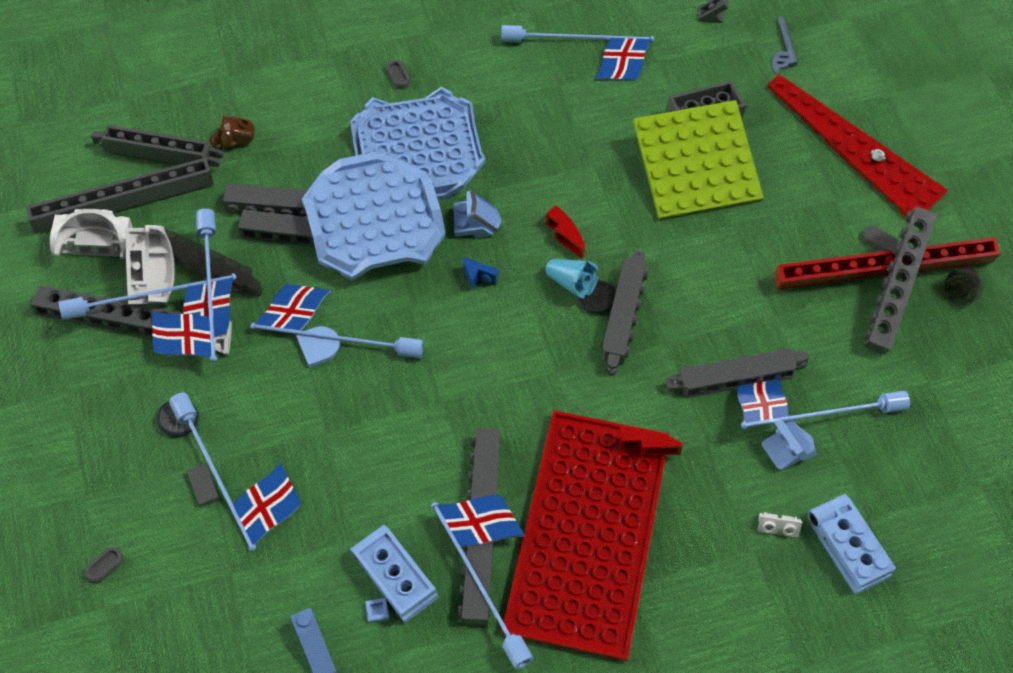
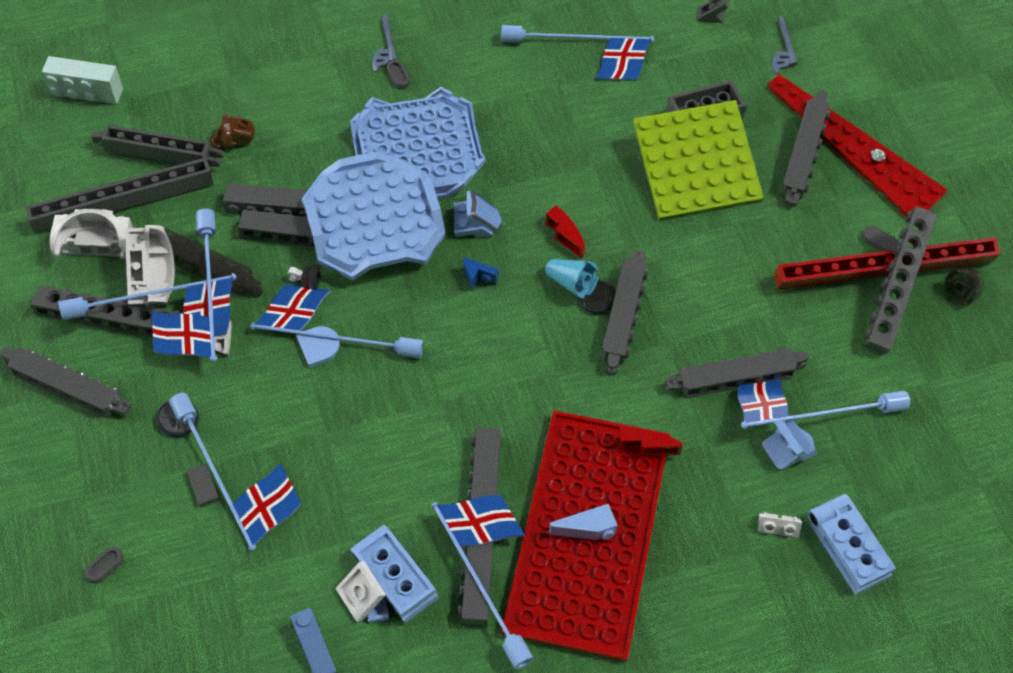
(65, 382): none -> dark grey hinge
(82, 80): none -> light aqua brick
(310, 276): none -> pearl dark grey piece
(360, 591): none -> white tile
(390, 51): none -> sand blue piece
(590, 524): none -> light blue slope
(804, 150): none -> dark grey hinge

